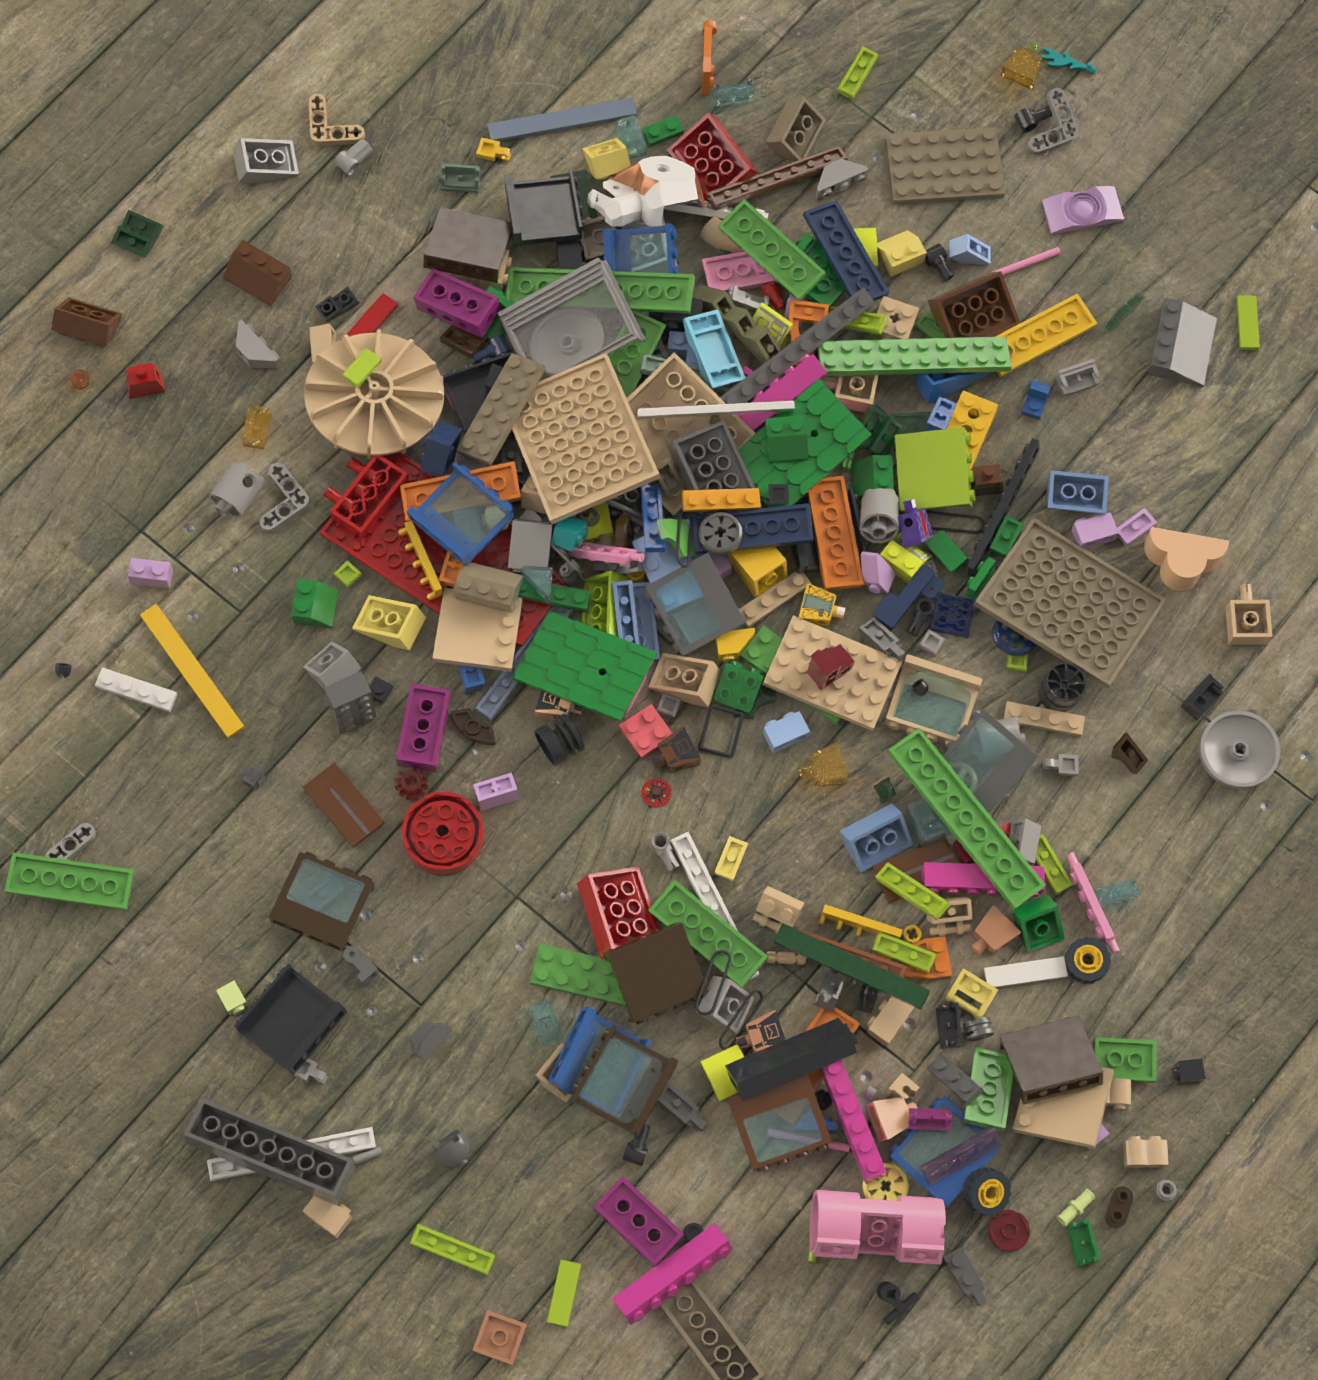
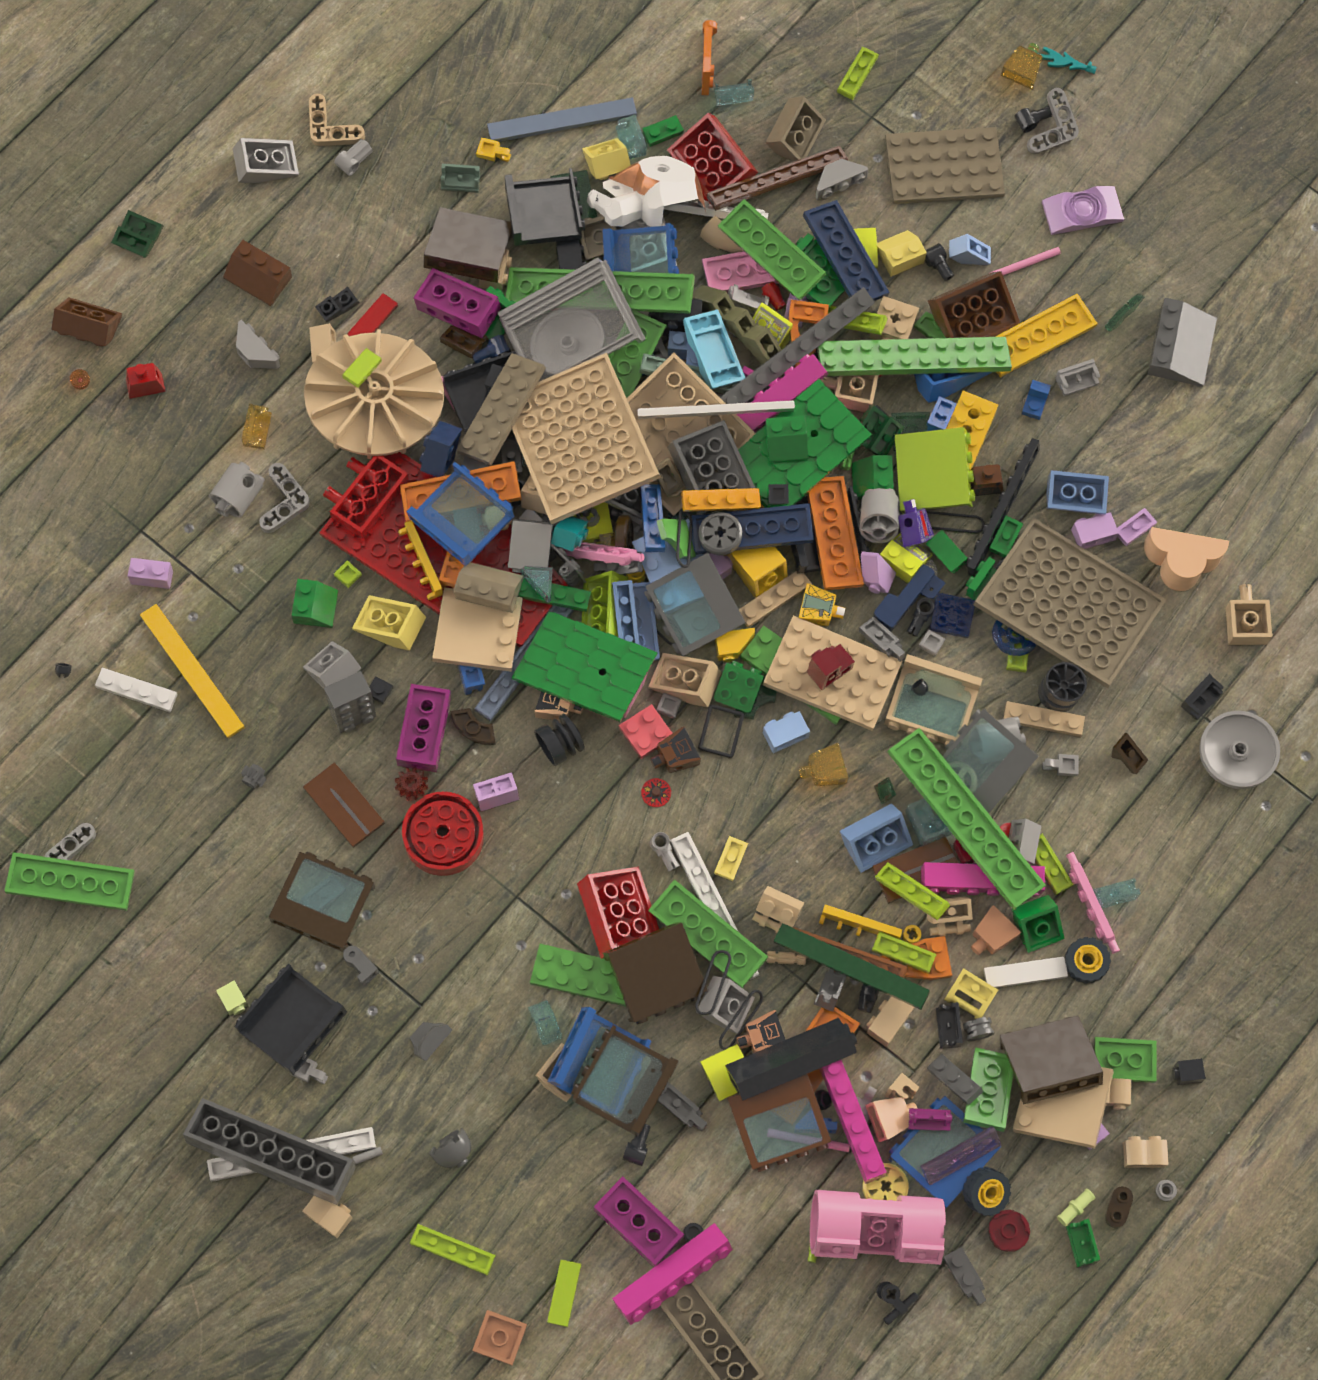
(1247, 322): lime tile -> none

